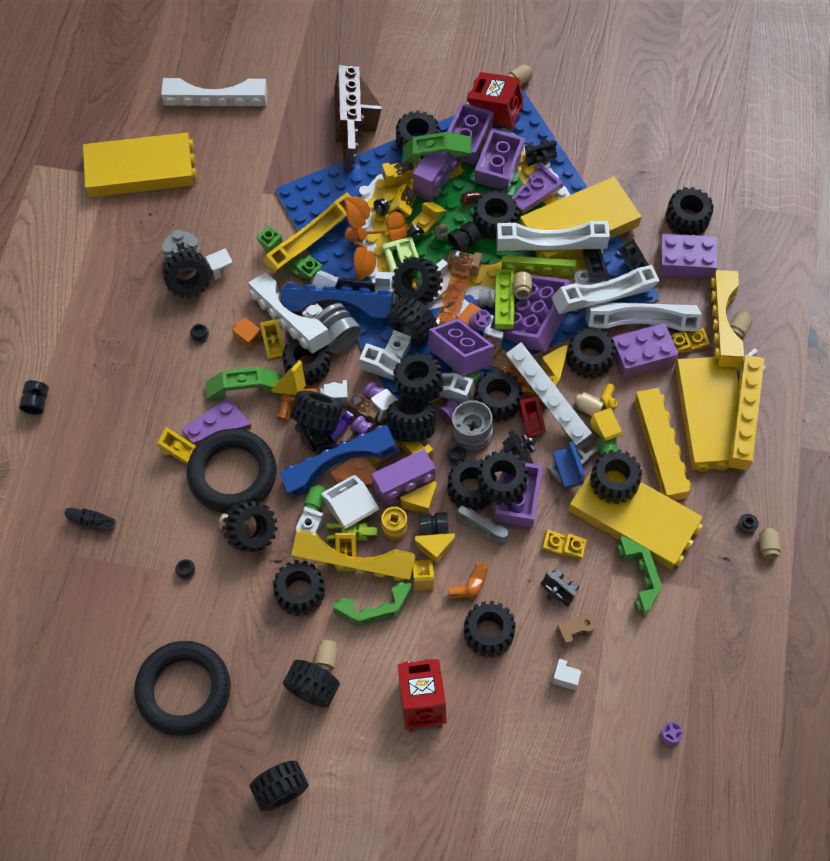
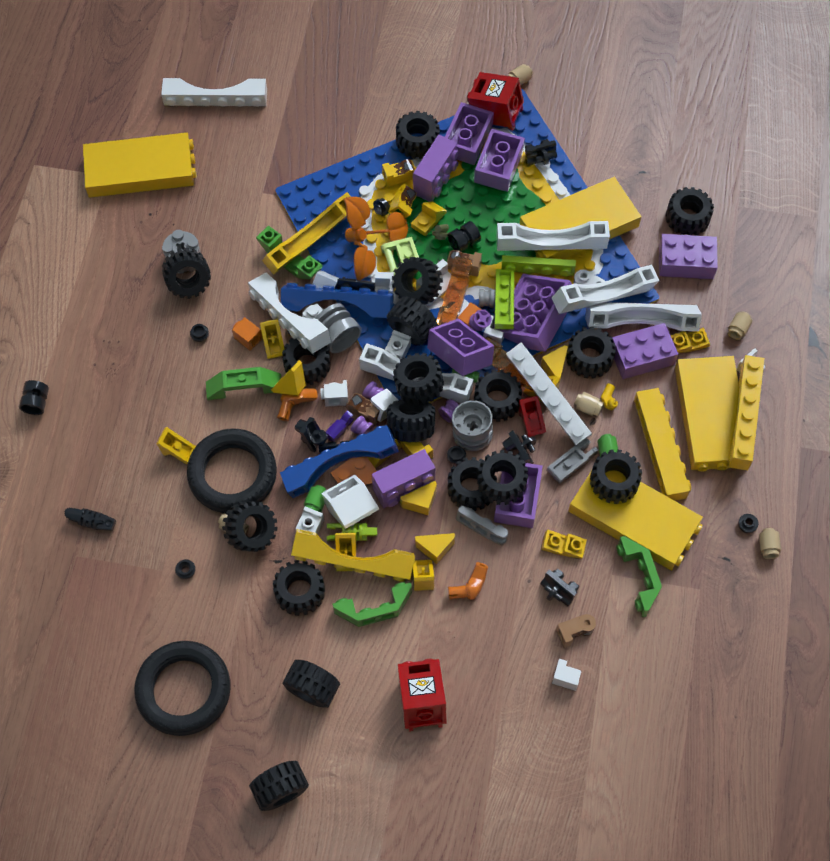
(218, 261): white panel -> none
(220, 417): medium lavender wing -> none
(316, 410): black tyre -> none
(326, 655): tan brick -> none
(354, 111): reddish brown wedge -> none
(394, 523): yellow wheel -> none
(415, 232): black plate -> none
(433, 524): black wheel -> none
(436, 143): bright green slope -> none
(466, 197): clear red arm -> none
(490, 203): black tyre -> none
(493, 613): black tyre -> none
(522, 285): tan brick -> none
(537, 189): medium lavender wing -> none
(569, 467): blue panel -> none
(595, 265): black tile -> none
(605, 424): yellow slope -> none
(632, 255): black hips -> none
(674, 730): medium lavender wheel -> none
(729, 345): yellow arch -> none

